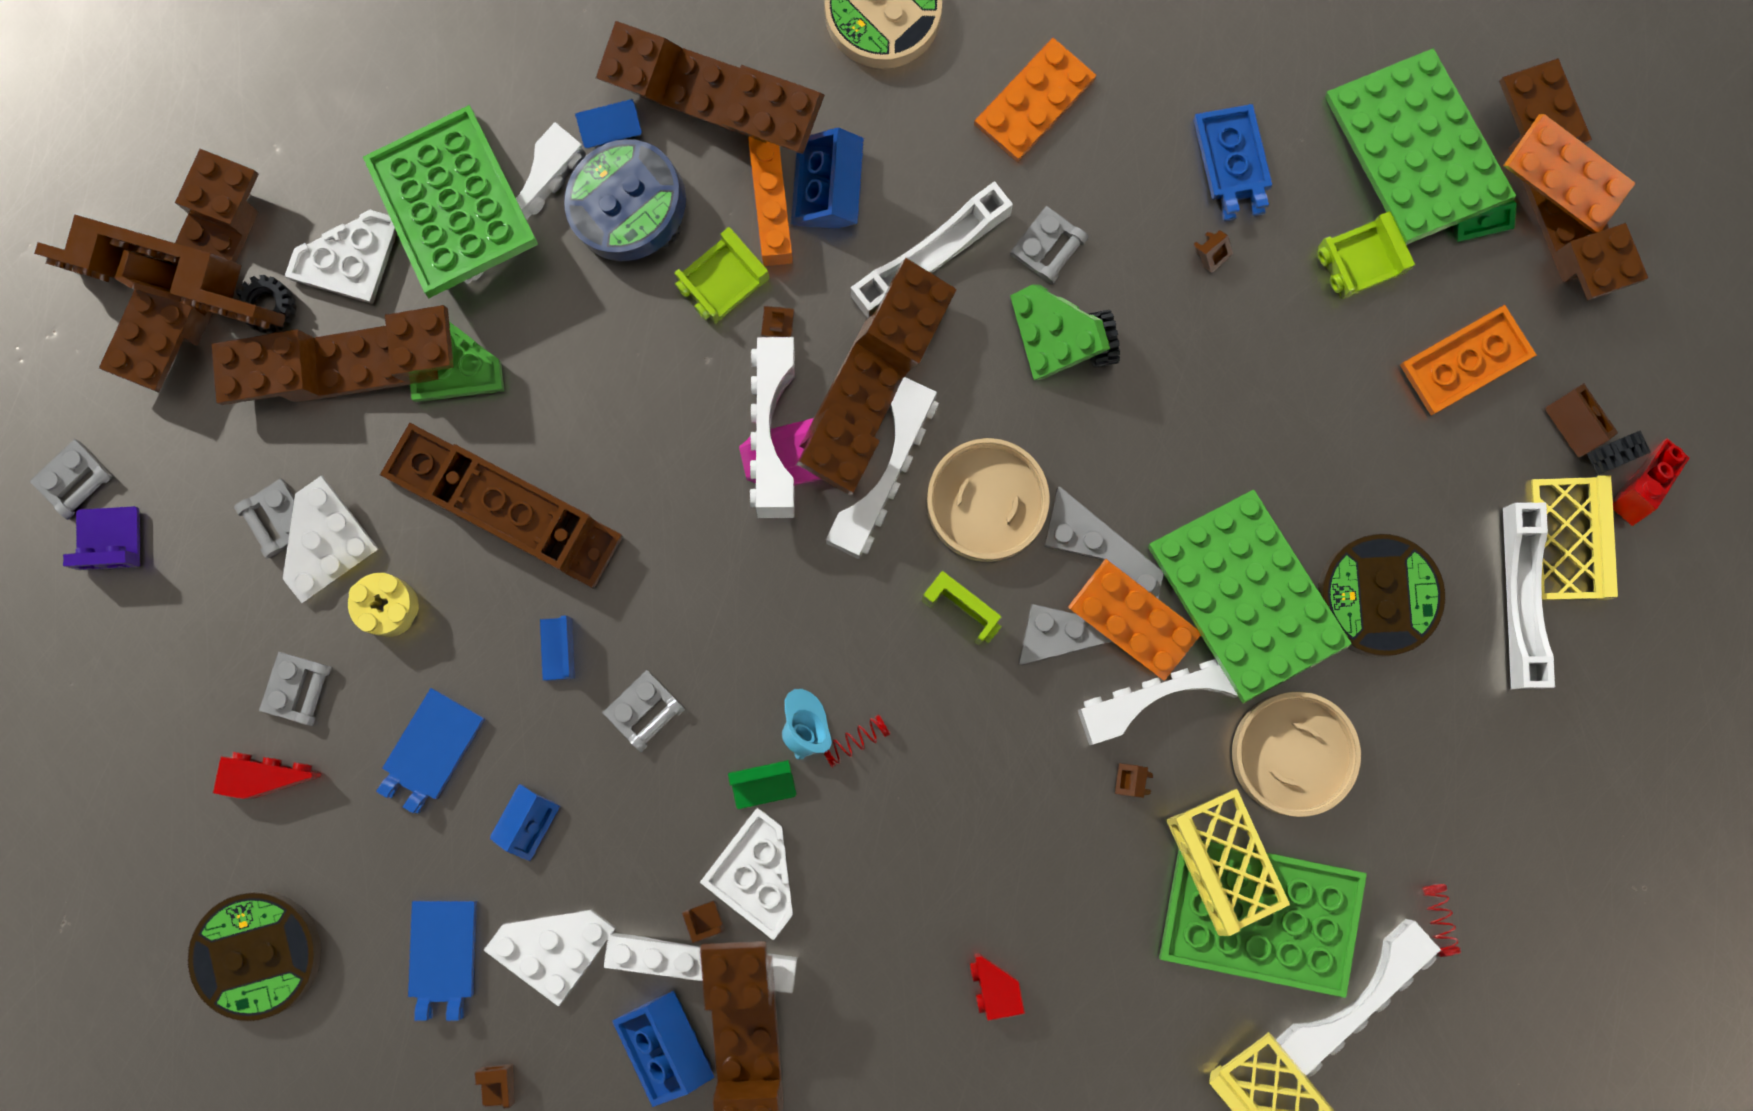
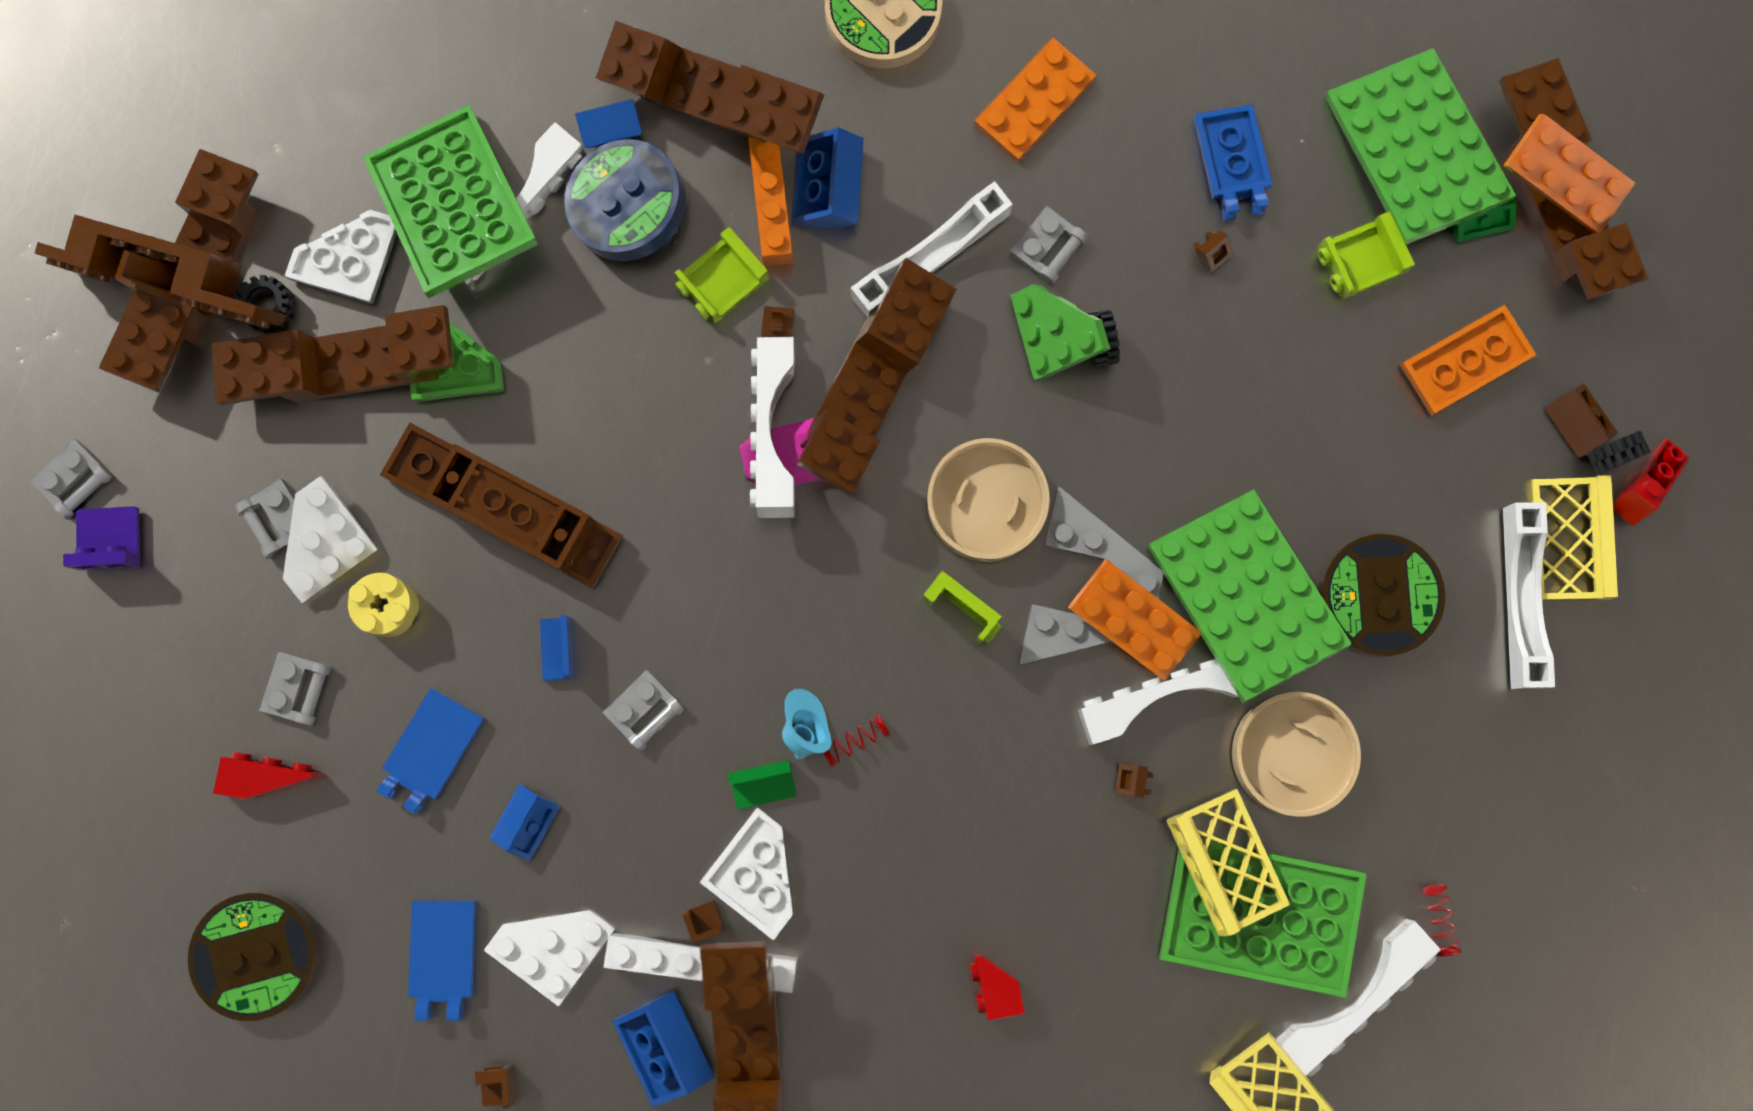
(855, 524): white arch -> none

